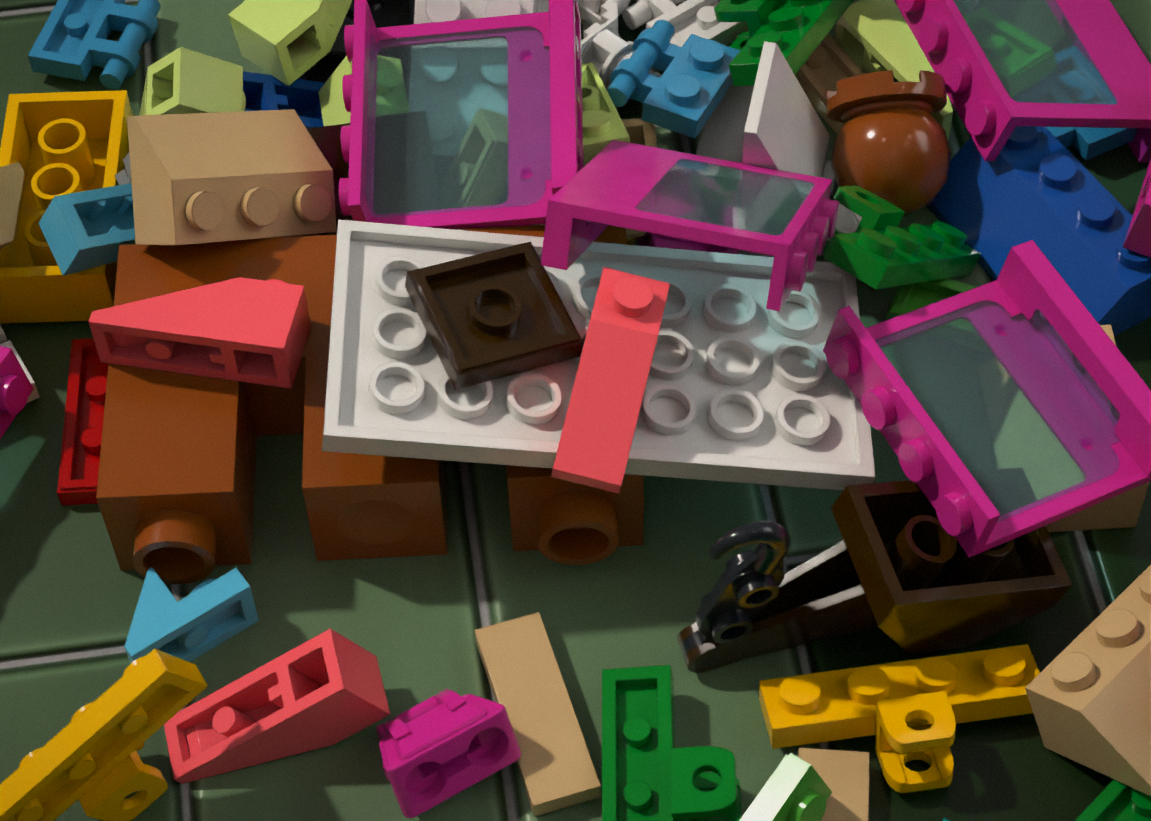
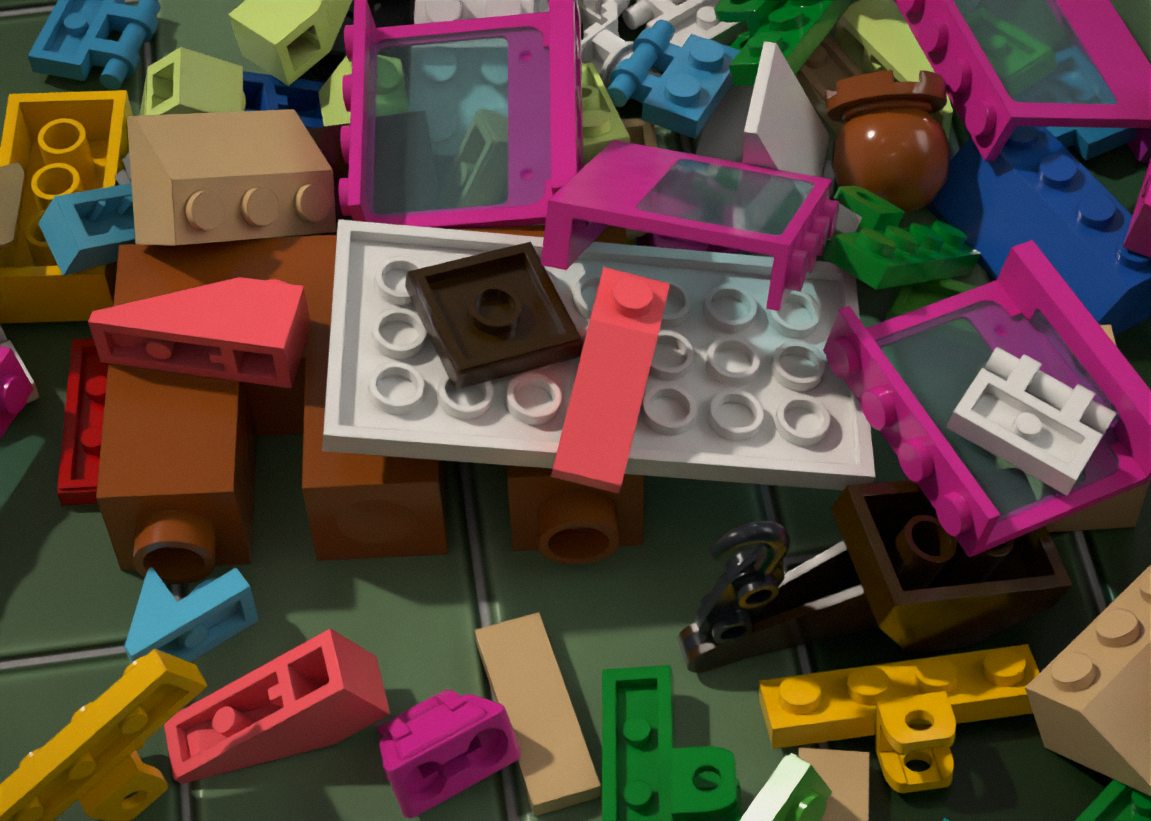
(1031, 419): none -> white plate

